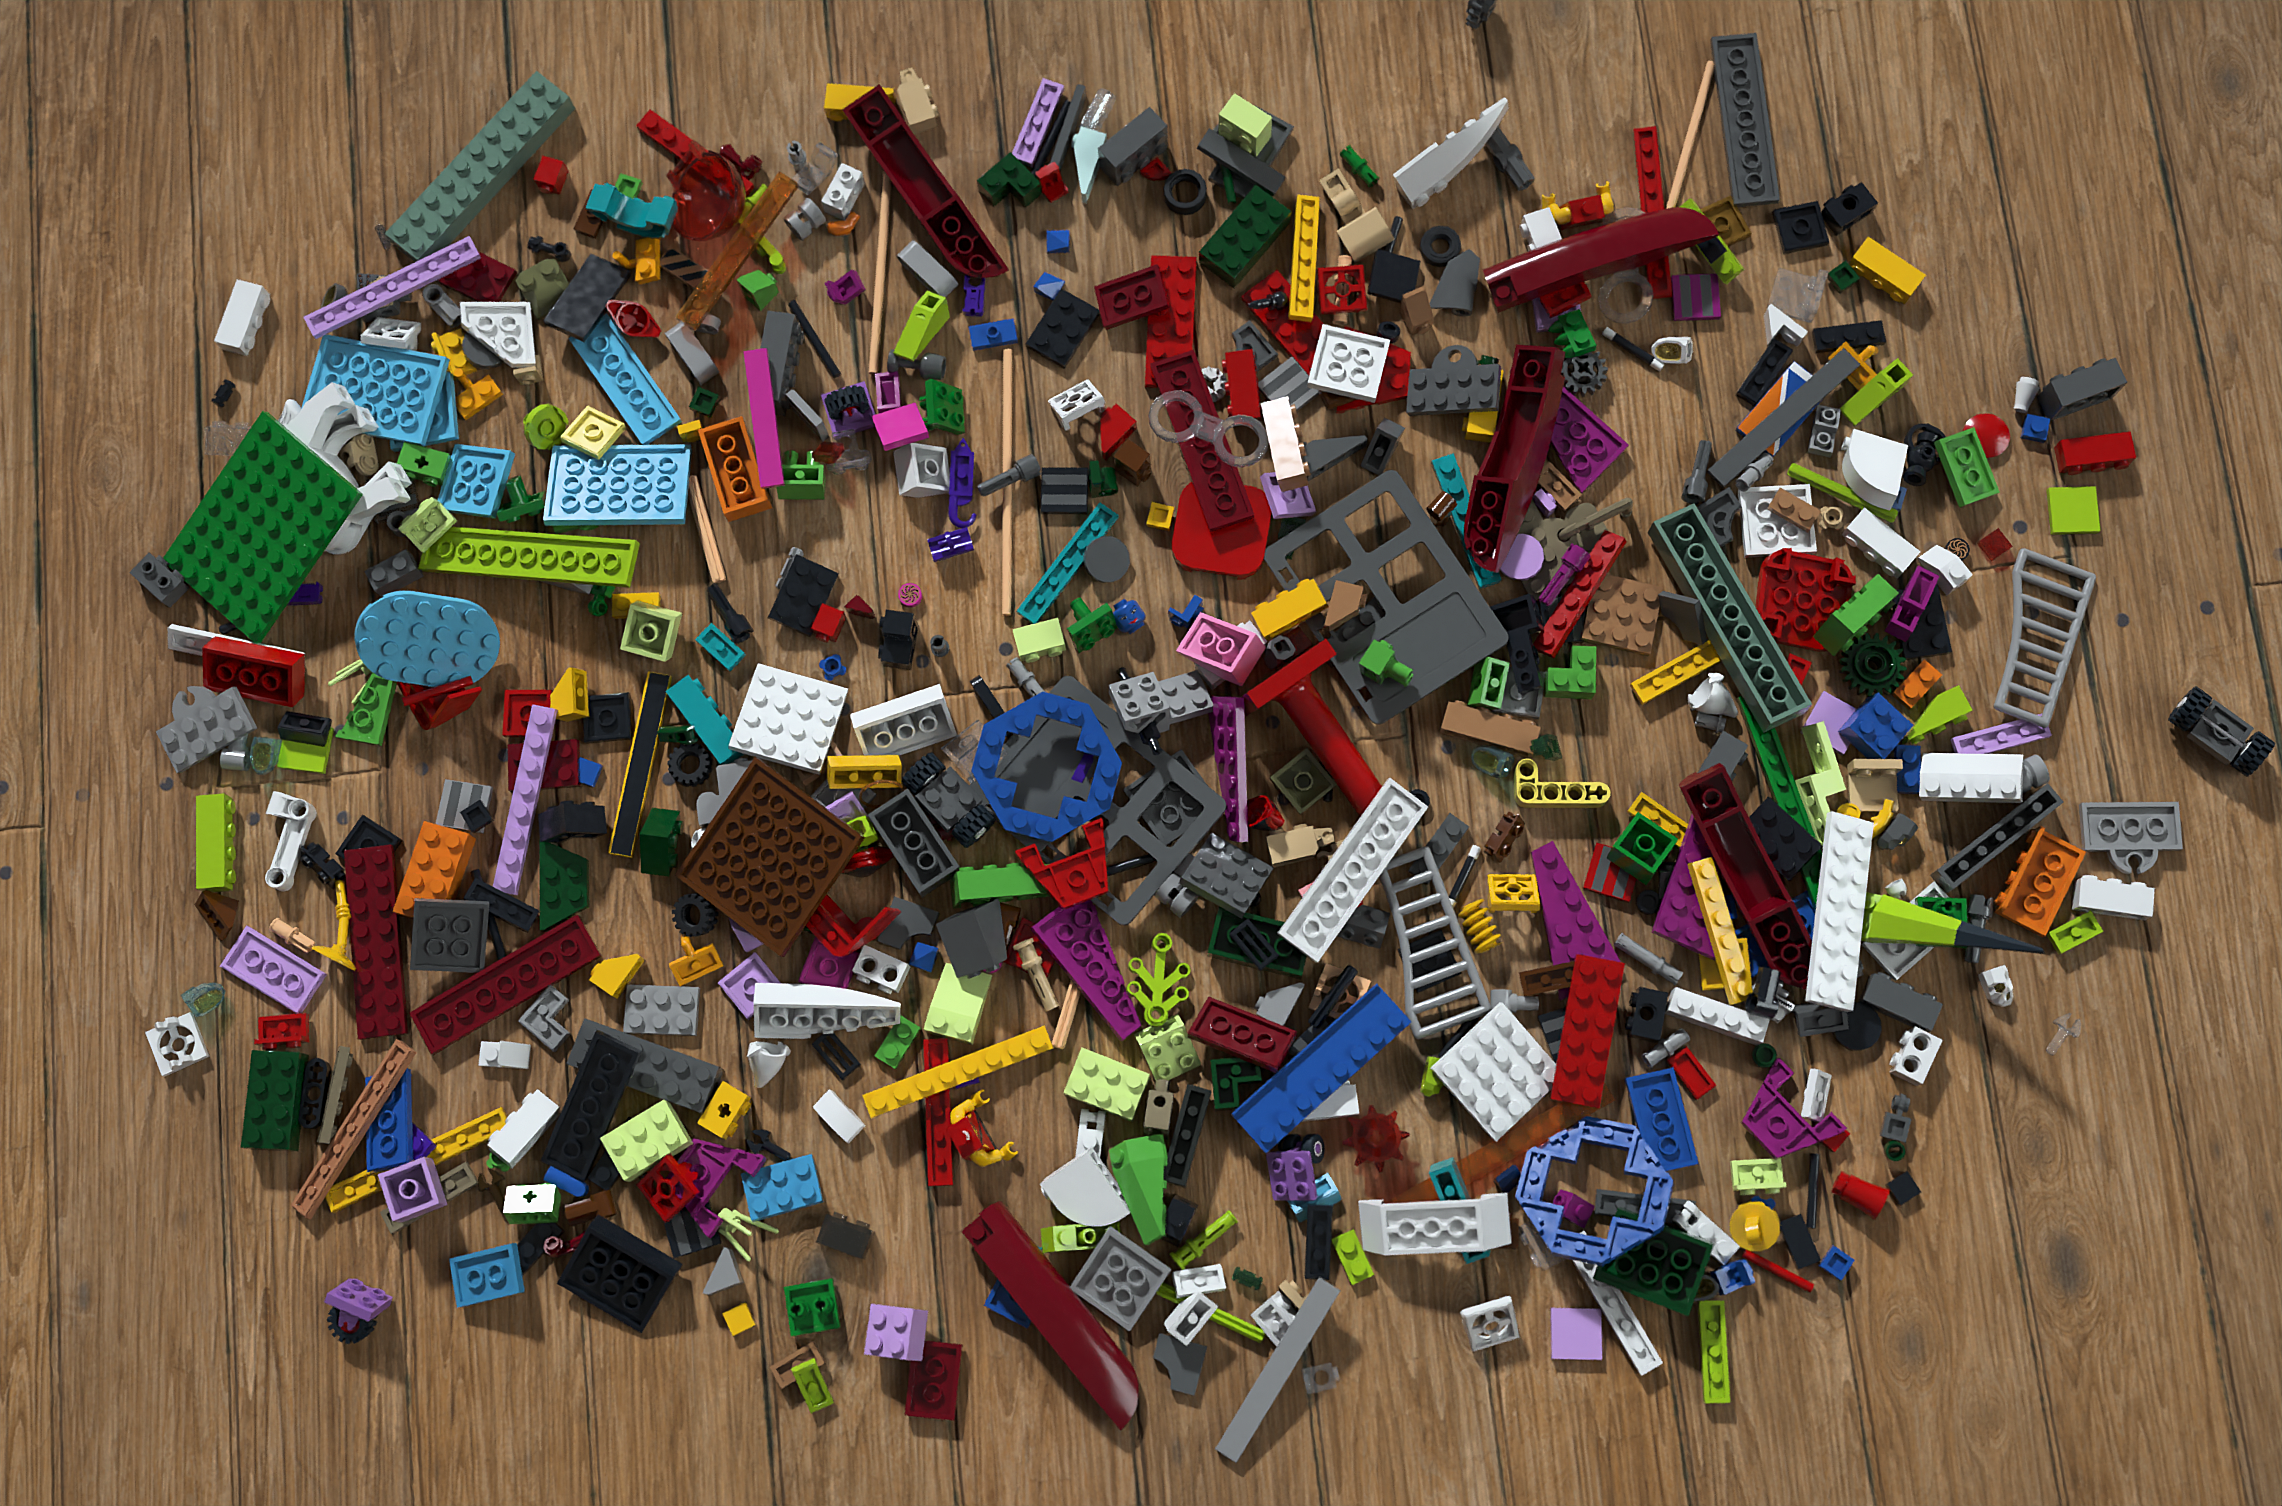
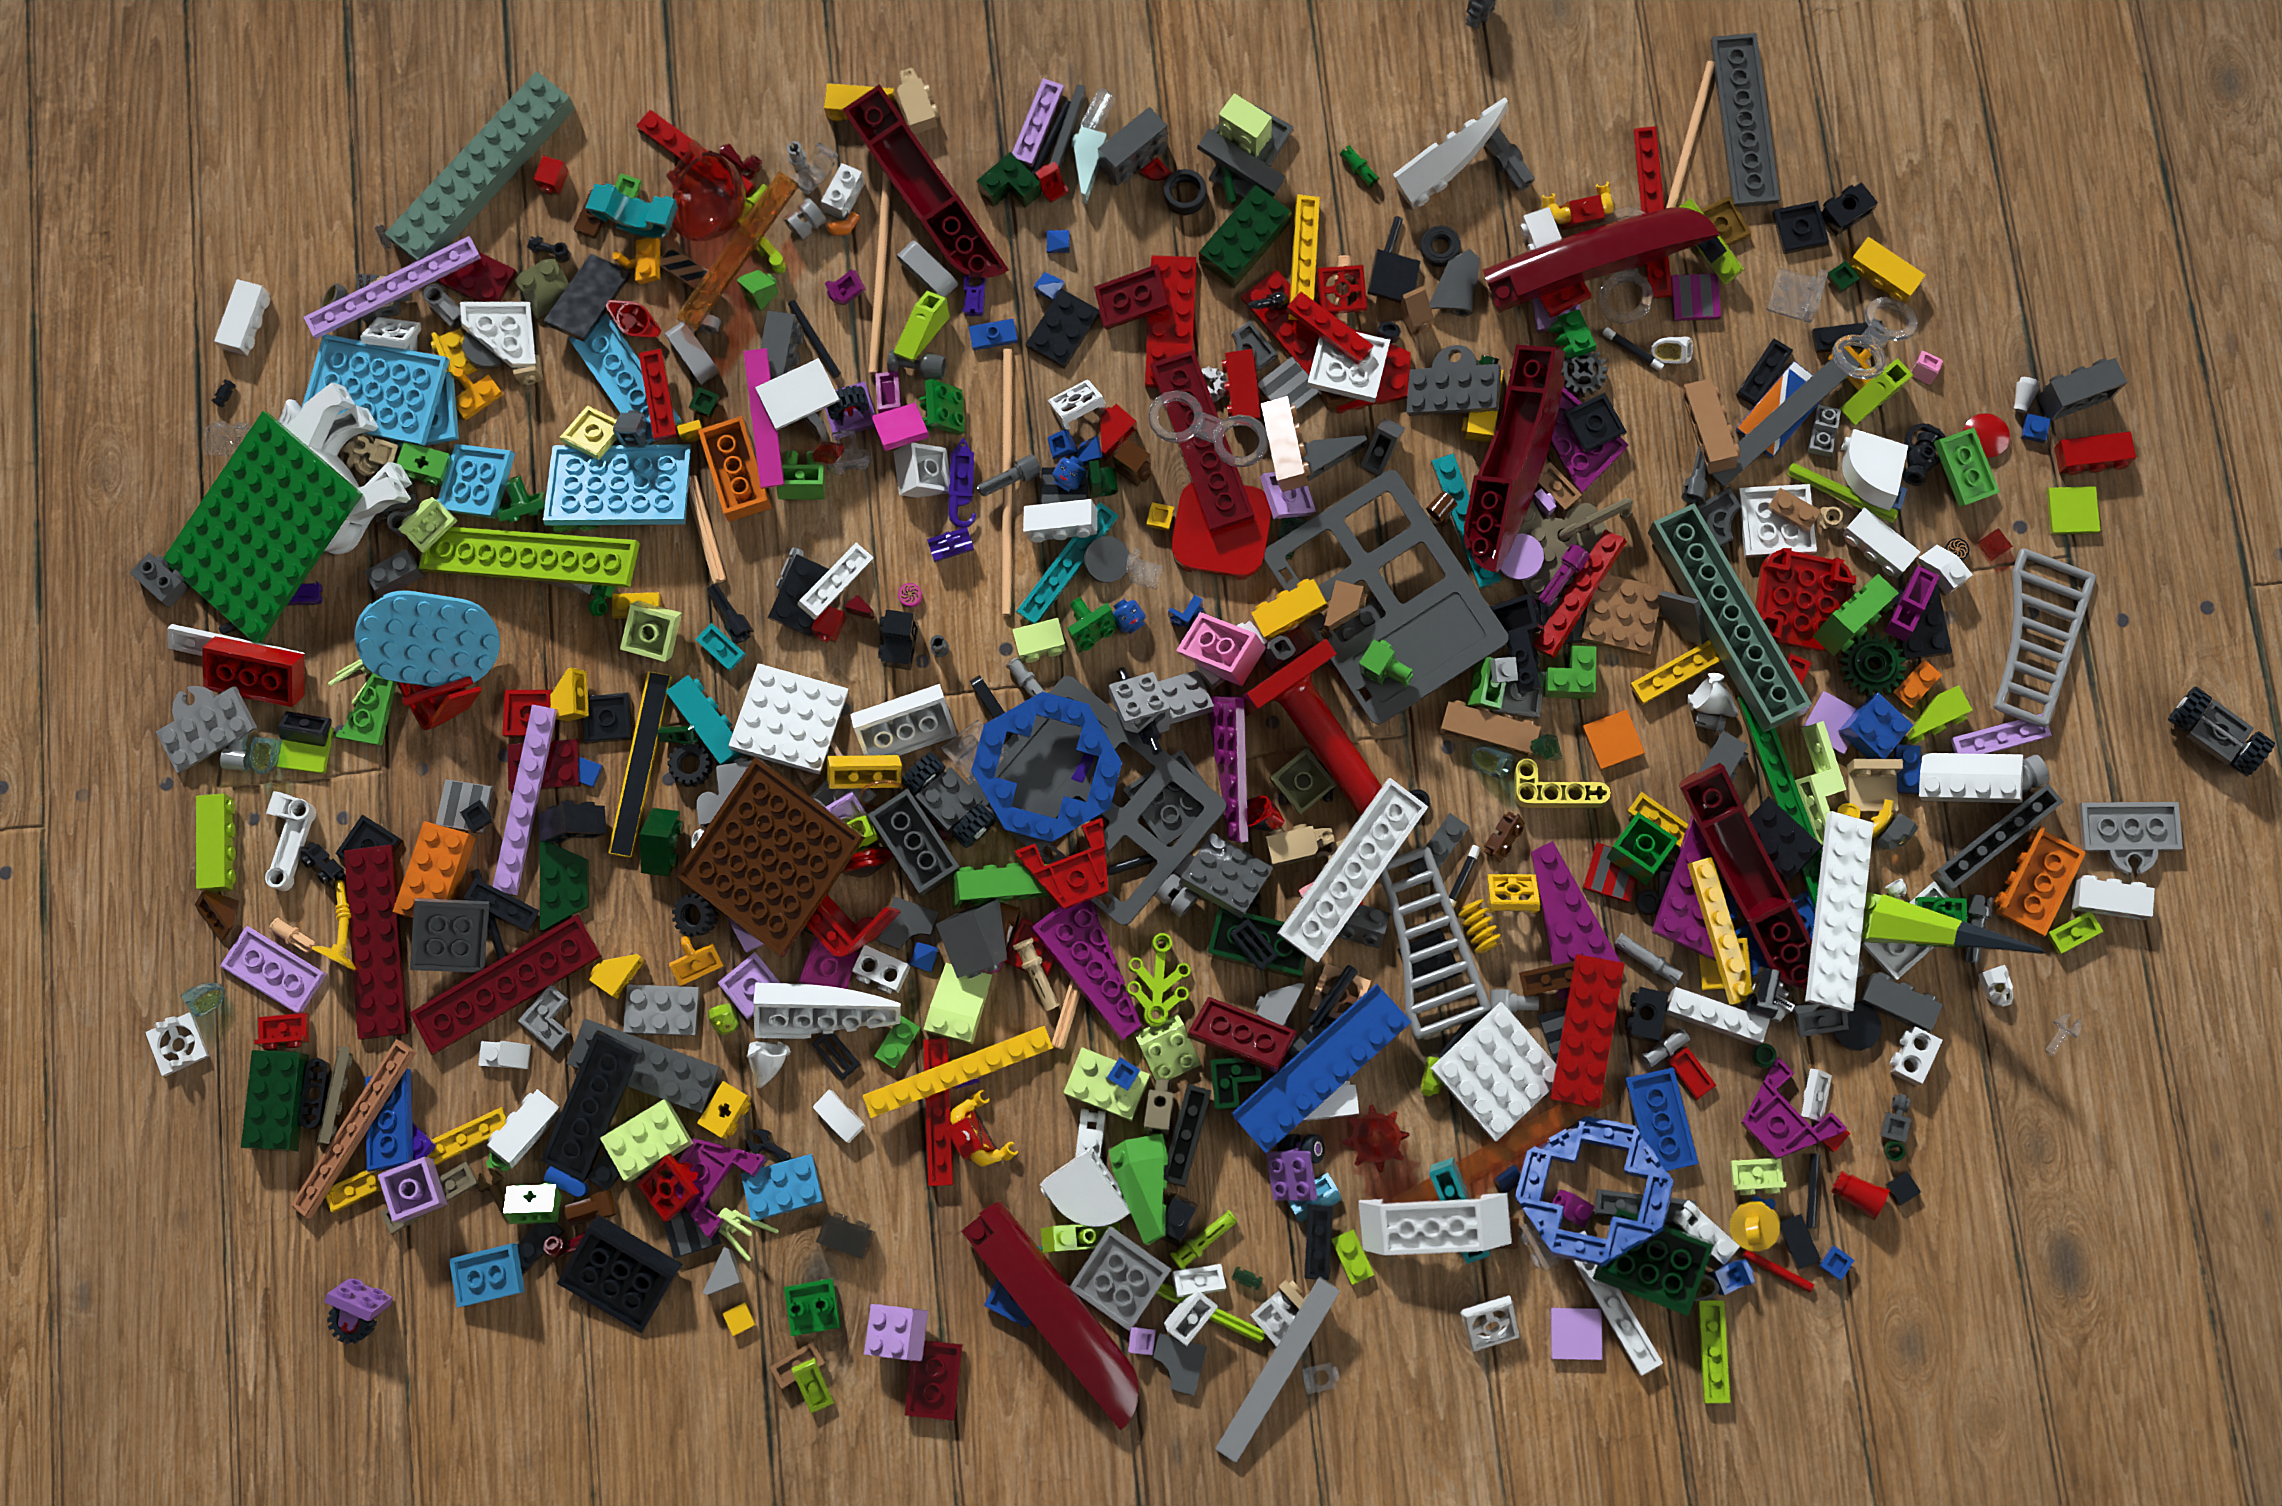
(380, 452): none -> tan plate
(545, 426): lime tile -> none
(631, 429): none -> dark grey slope
(658, 395): none -> red plate
(723, 1019): none -> lime rock
(797, 394): none -> white tile
(834, 660): blue plate -> none
(835, 581): none -> white plate
(1060, 520): none -> white brick
(1062, 444): none -> blue slope
(1069, 473): none -> blue head
(1090, 450): none -> blue slope
(1123, 1074): none -> blue plate
(1141, 1341): none -> lavender plate
(1142, 571): none -> clear bracket
(1329, 328): none -> red plate
(1362, 230): tan plate -> none
(1504, 669): none -> light grey plate
(1594, 423): none -> black tile
(1613, 740): none -> orange tile
(1711, 426): none -> medium nougat brick
(1754, 472): light grey pin -> none
(1778, 322): white slope -> none
(1874, 338): none -> clear bar
(1926, 367): none -> bright pink slope

